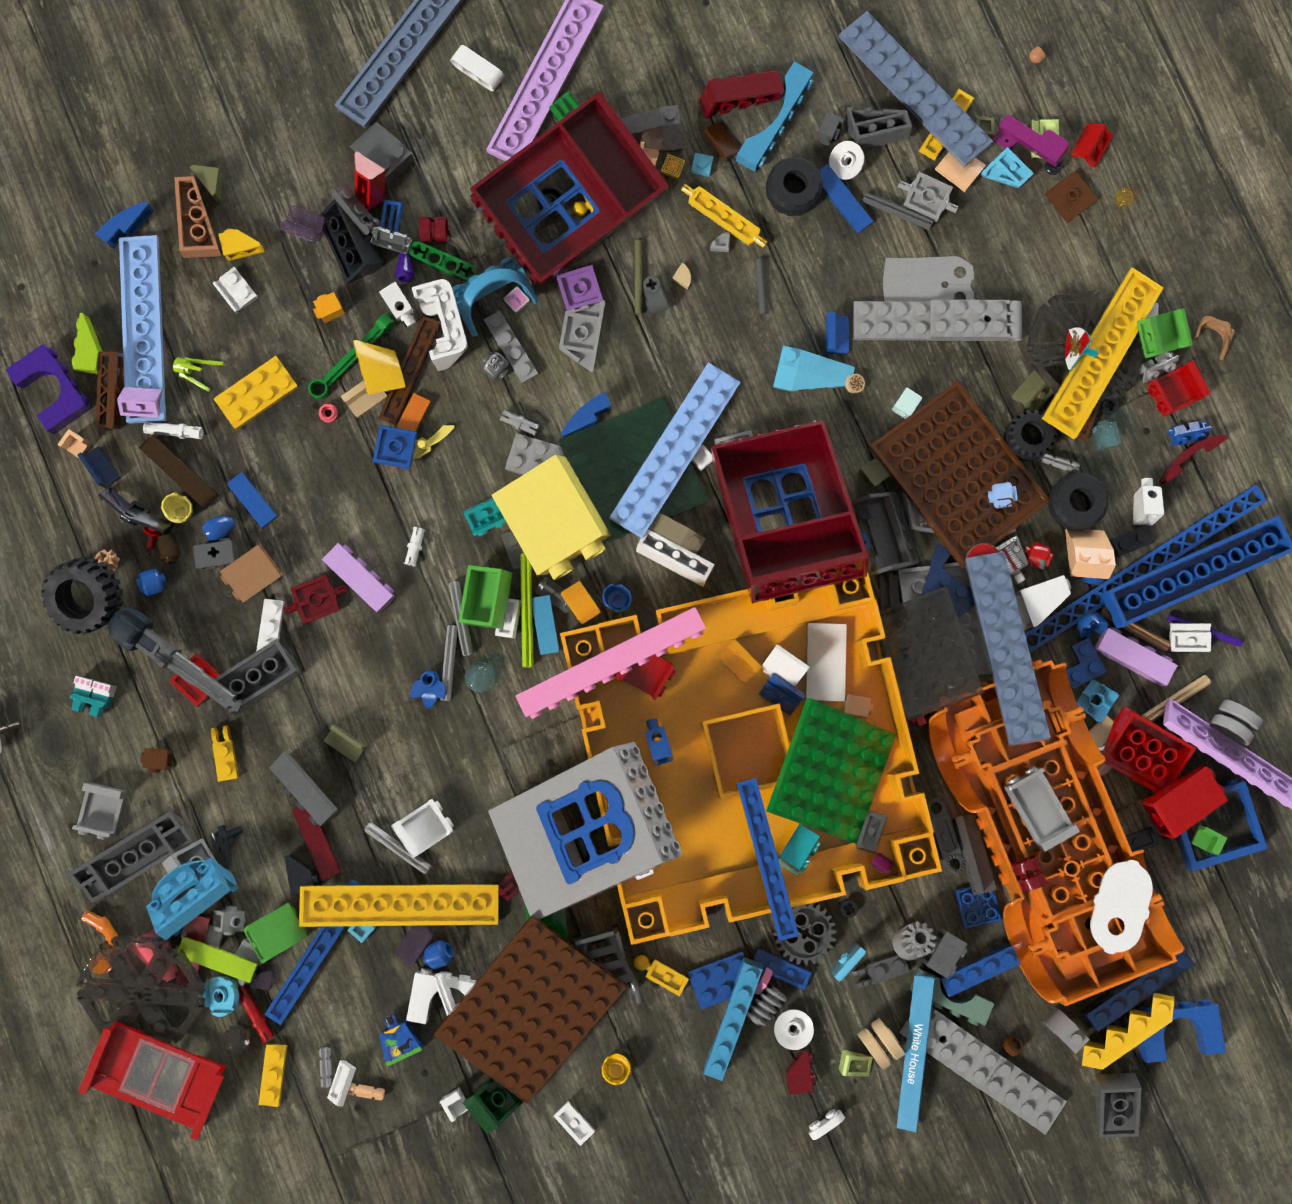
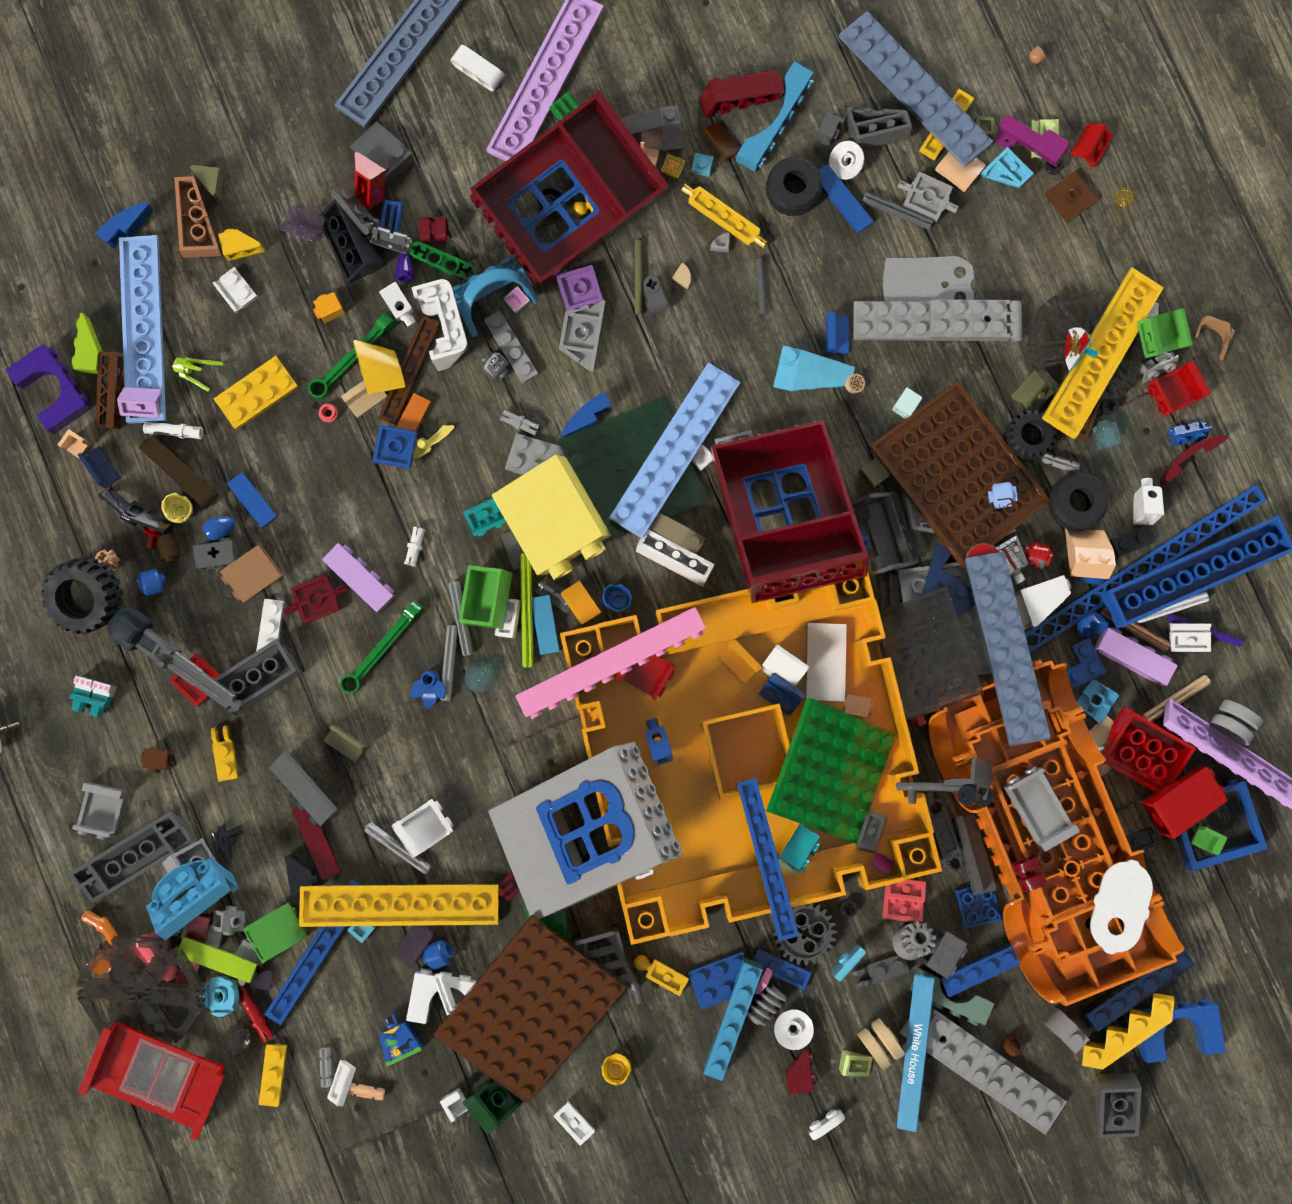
(409, 615): none -> green piece
(904, 901): none -> coral slope
(969, 791): none -> dark grey hand
(1192, 601): none -> white axle

